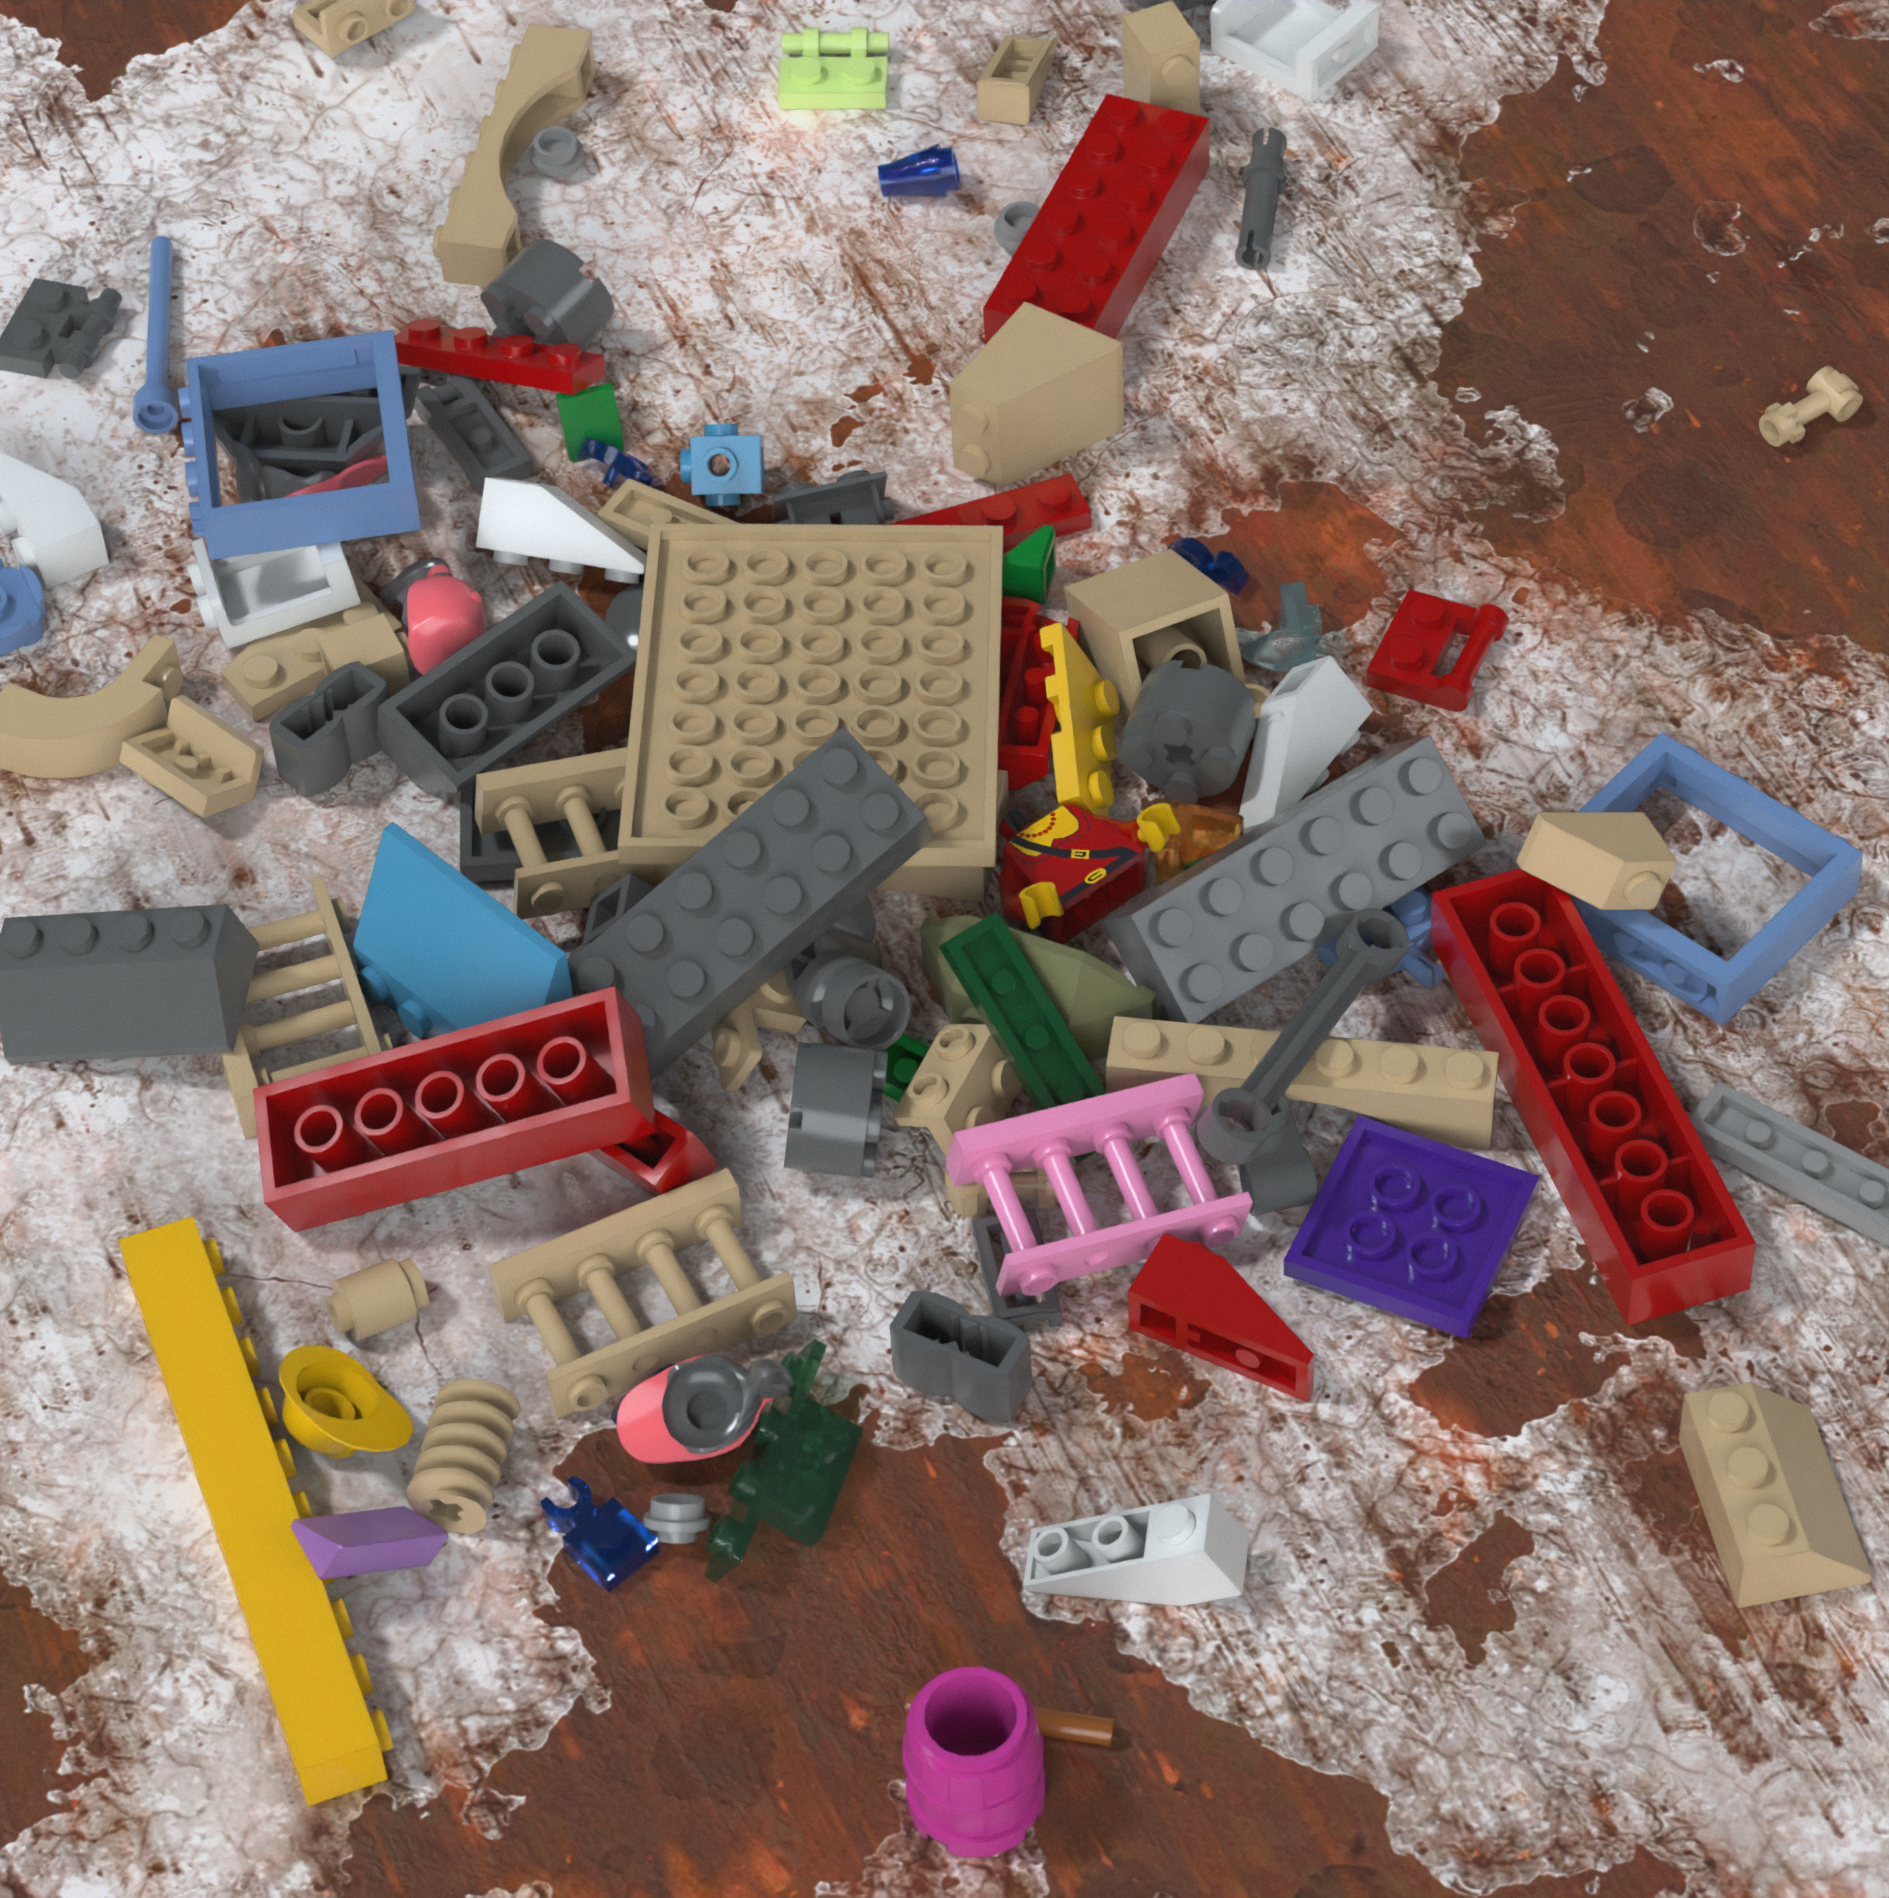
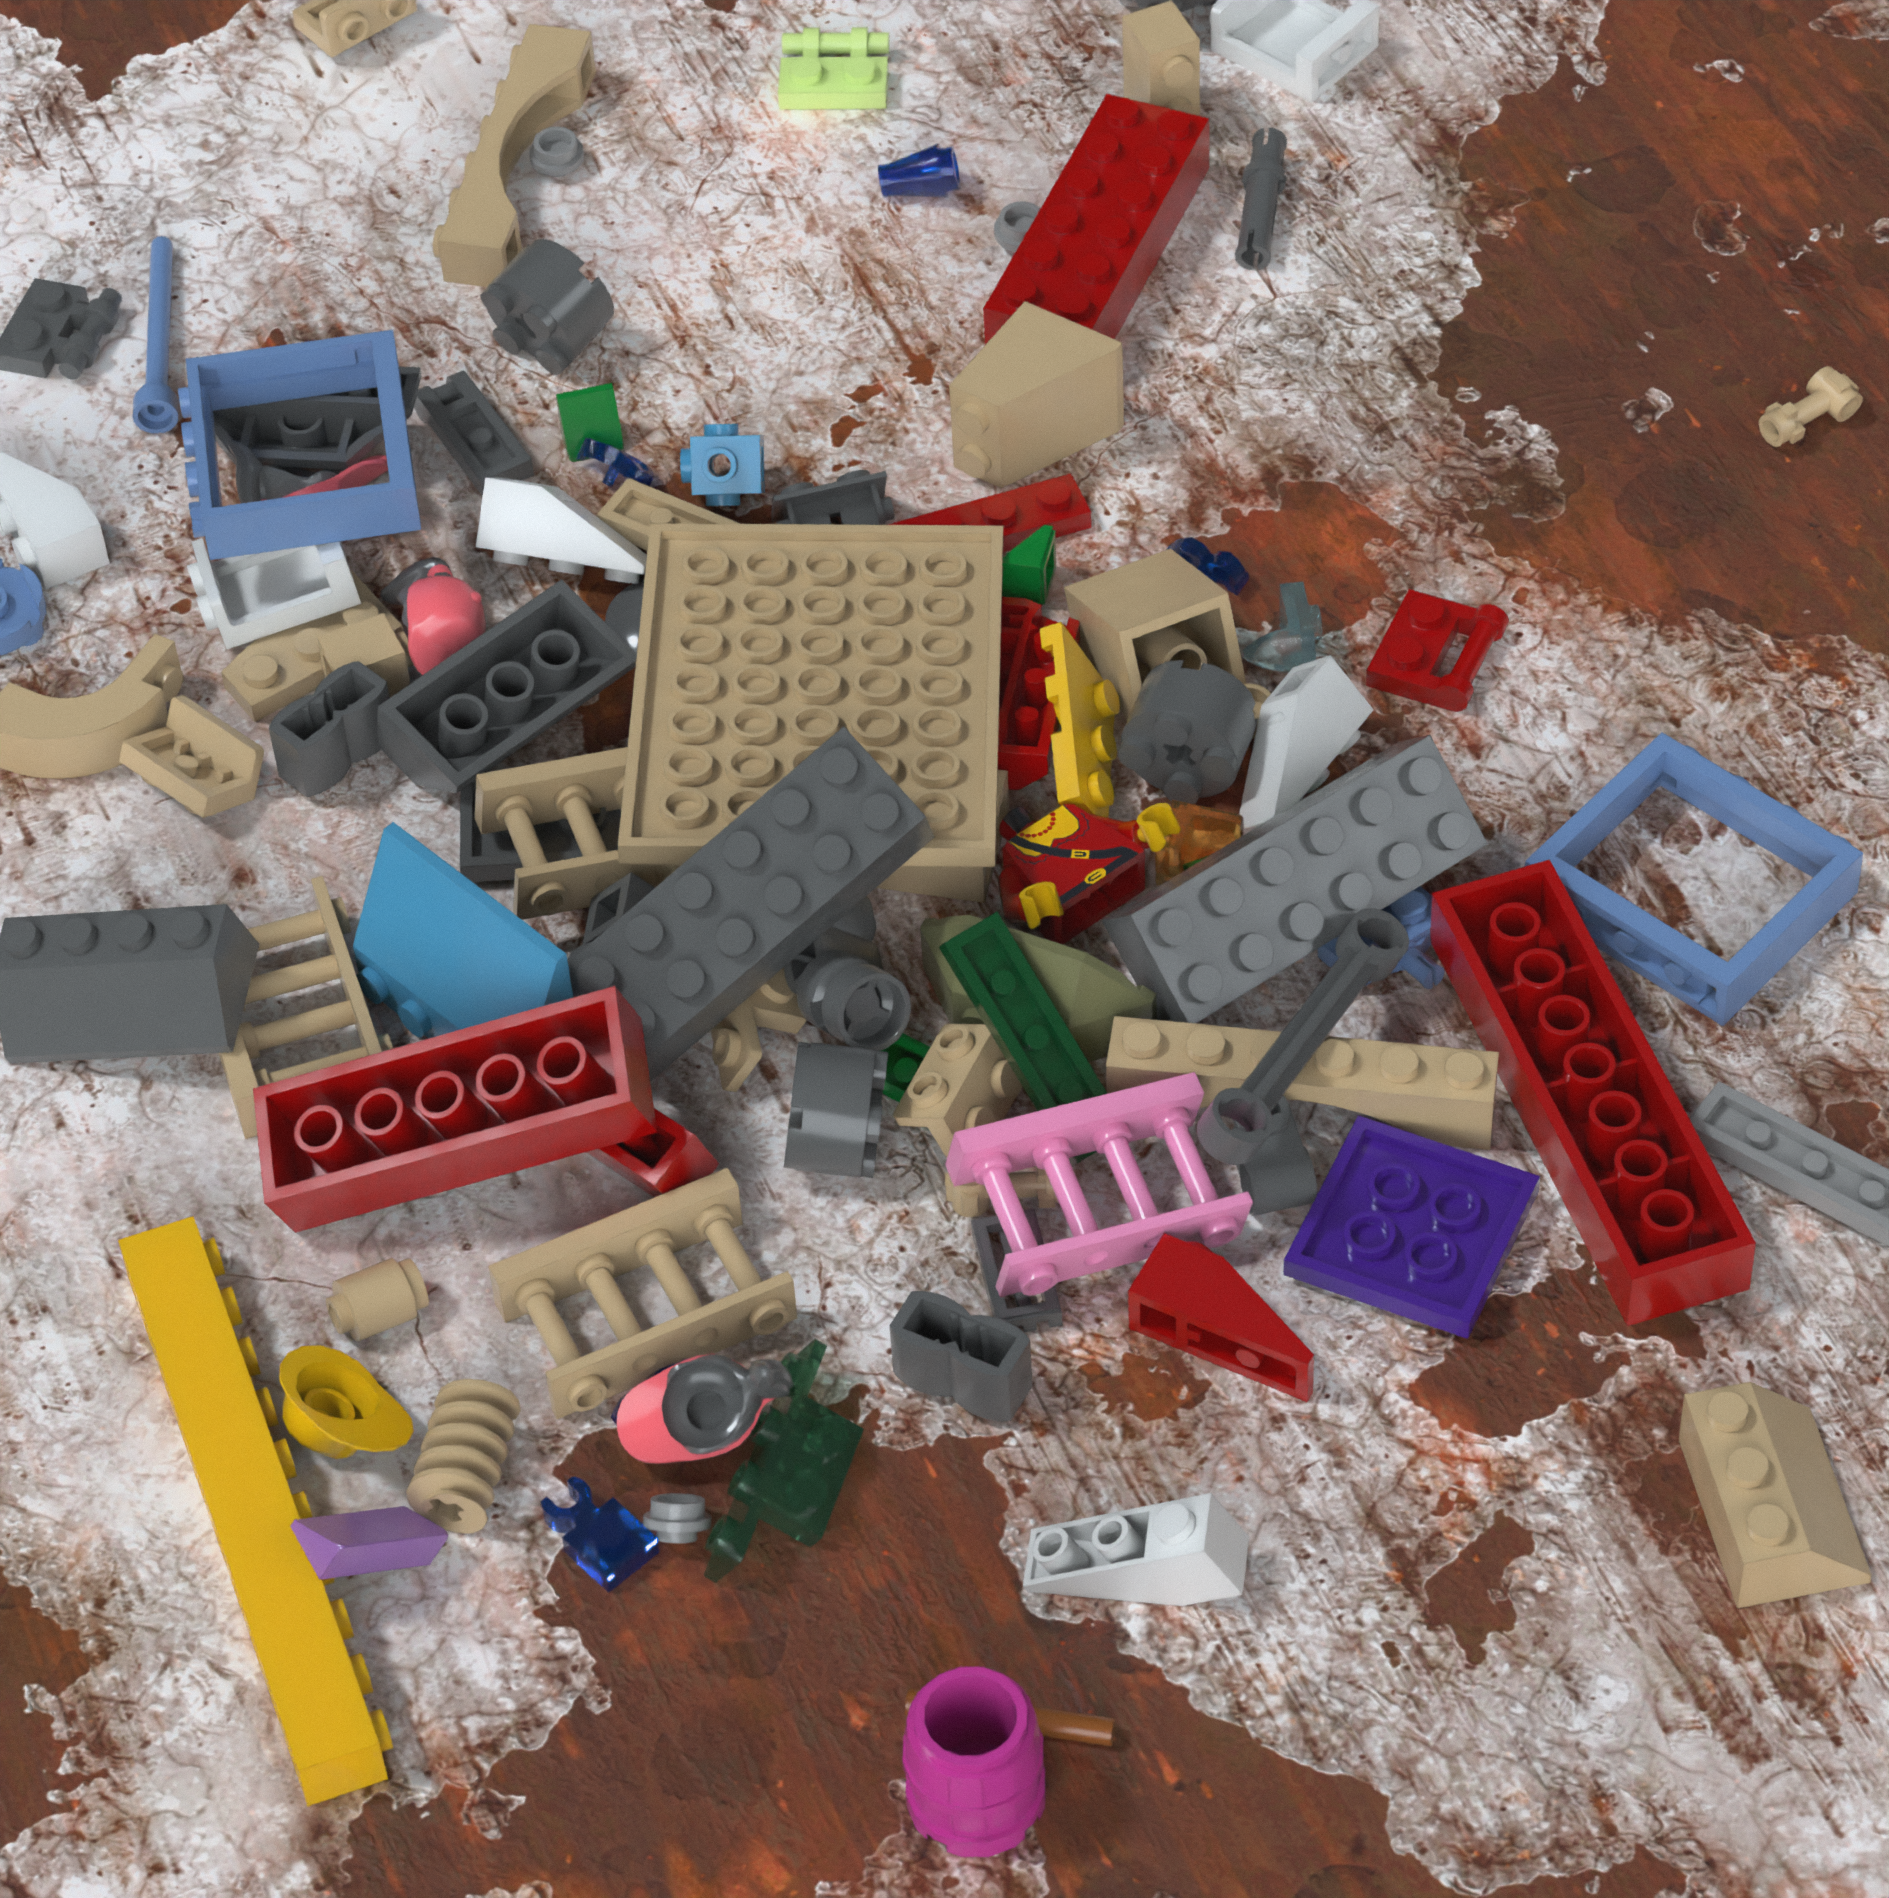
(500, 359): red plate -> none
(1014, 79): tan slope -> none
(1600, 857): tan slope -> none

